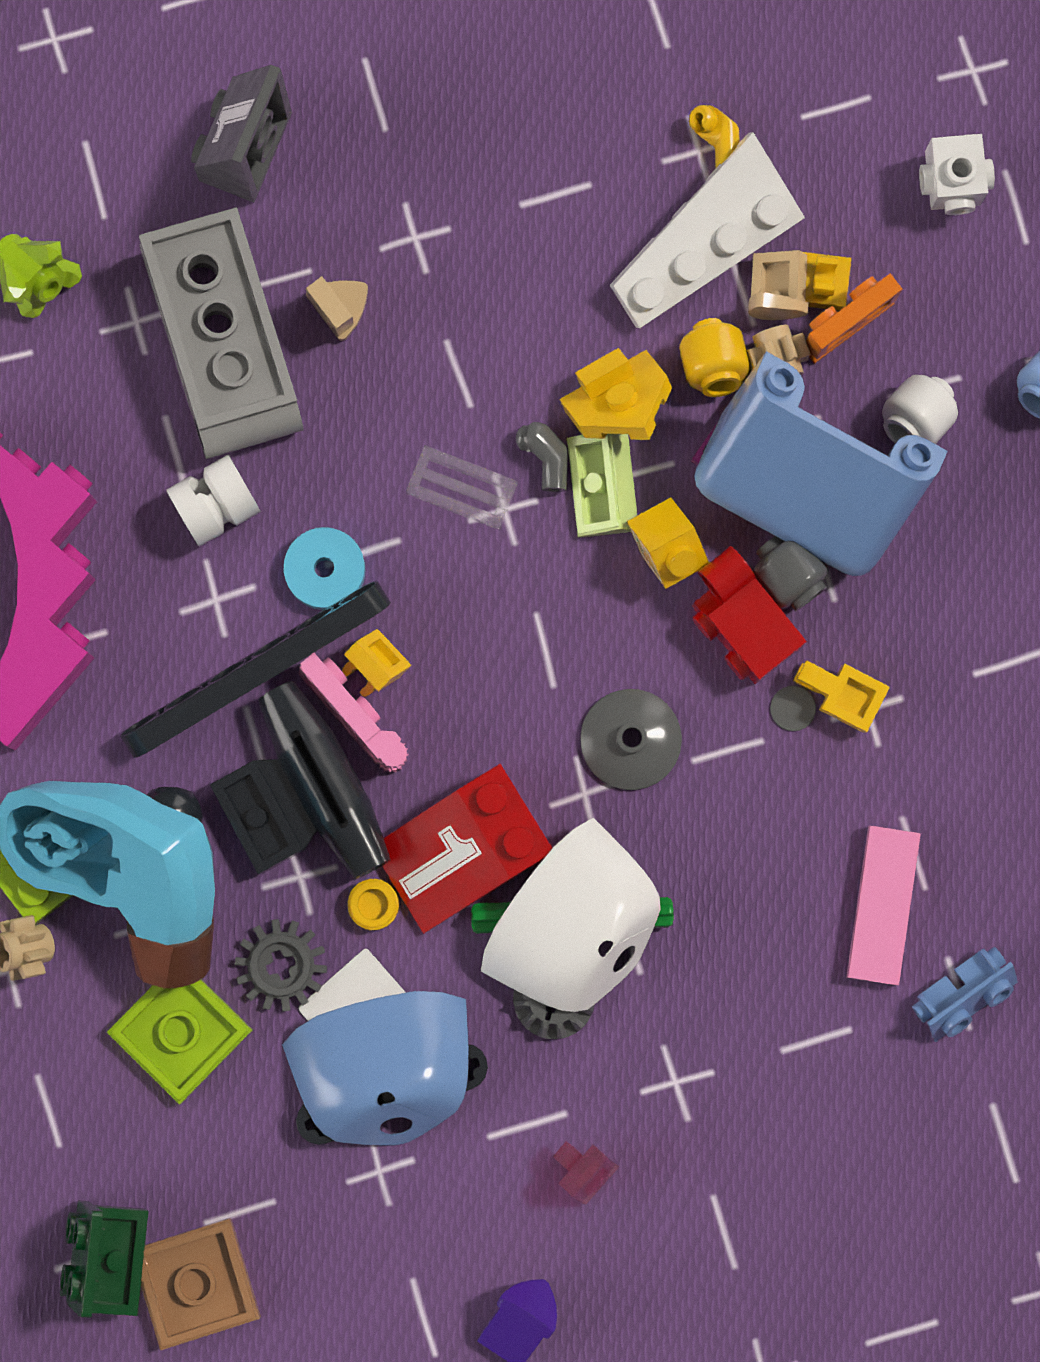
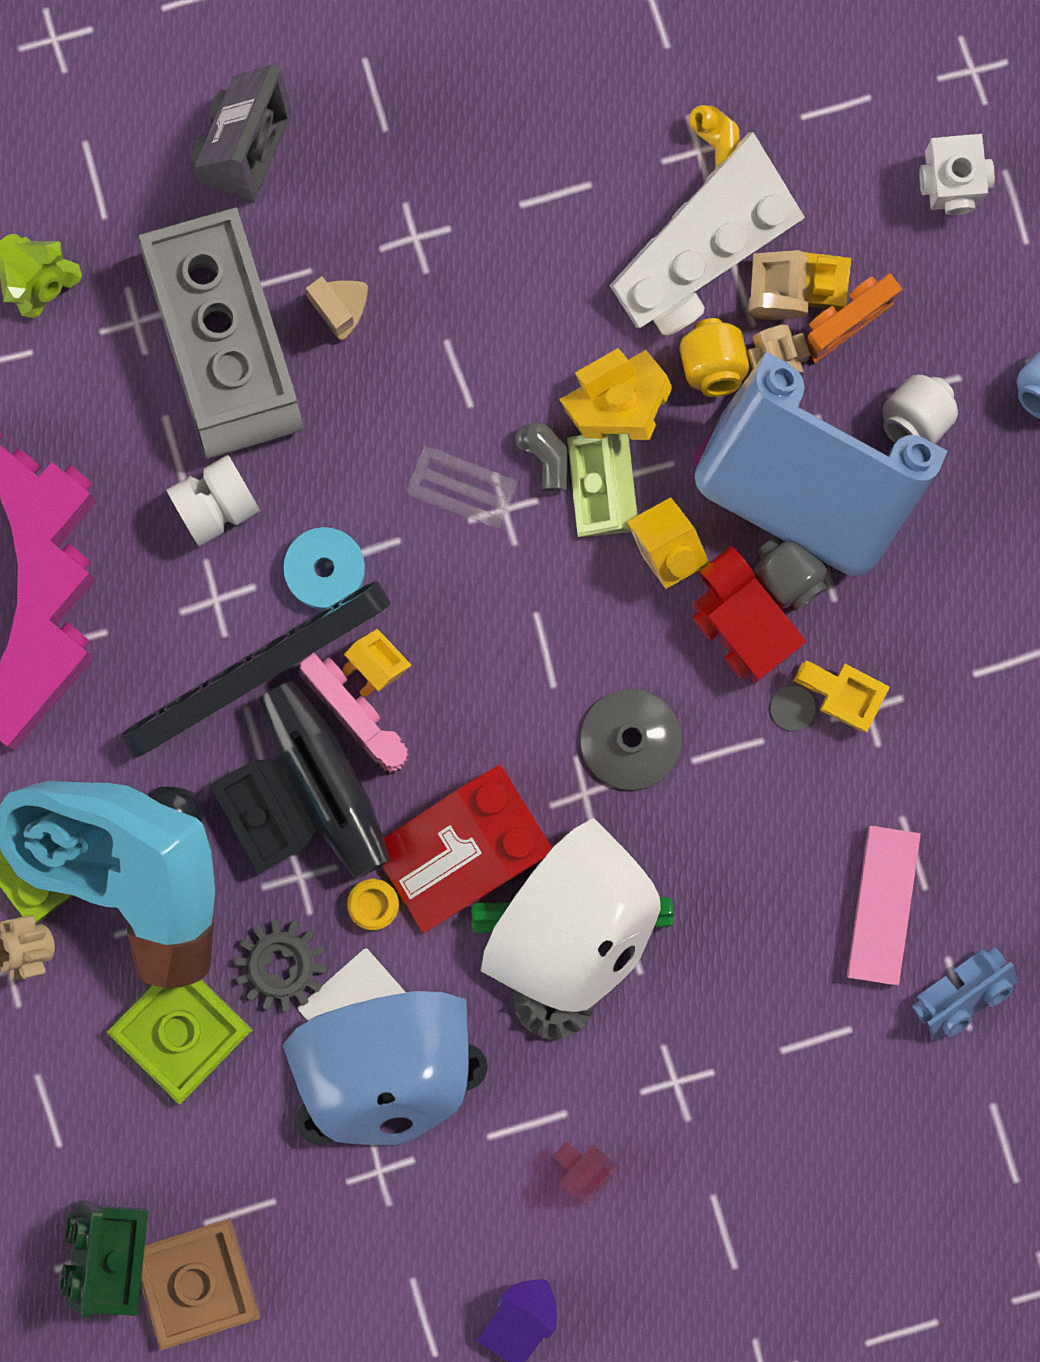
(680, 315): none -> white tile

